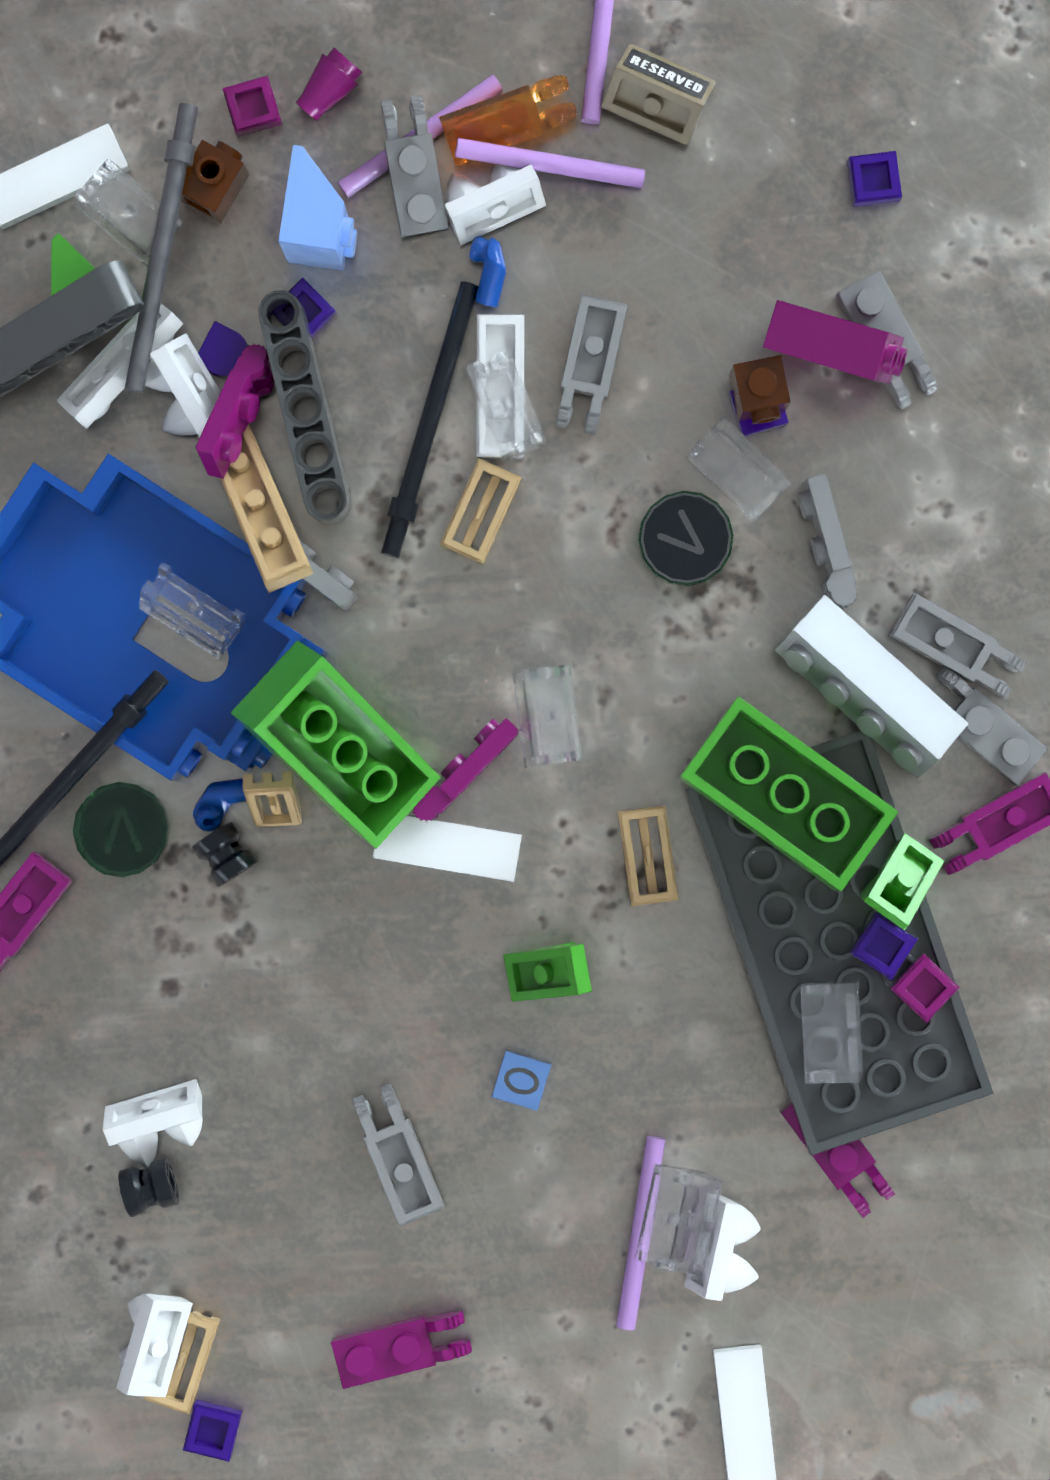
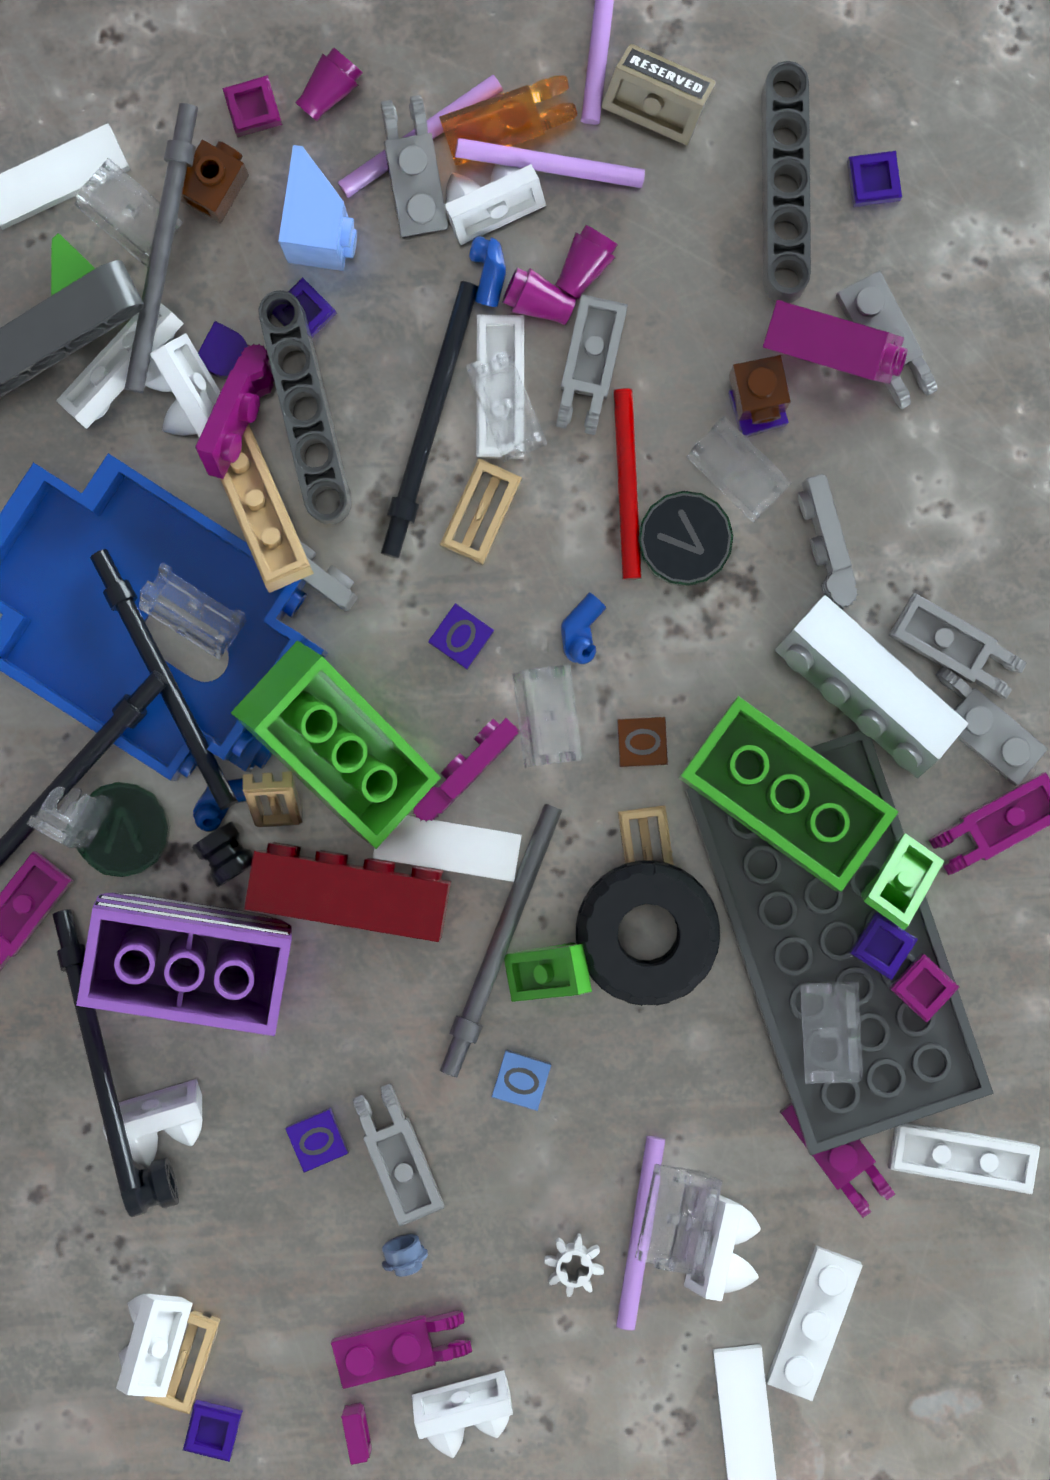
(71, 961): none -> black bar
(75, 821): none -> clear hinge
(122, 599): none -> black bar
(185, 962): none -> medium lavender brick
(317, 1140): none -> dark purple tile
(348, 894): none -> dark red brick
(356, 1433): none -> magenta tile
(404, 1255): none -> sand blue plate
(447, 1410): none -> white tile
(461, 636): none -> dark purple tile
(467, 1027): none -> flat silver bar
(537, 297): none -> magenta cone
(577, 631): none -> blue arm
(583, 1274): none -> white gear
(585, 261): none -> magenta cone
(627, 484): none -> red bar
(642, 742): none -> reddish brown tile
(677, 970): none -> black tyre
(792, 161): none -> dark grey beam
(814, 1323): none -> white plate
(964, 1157): none -> white tile

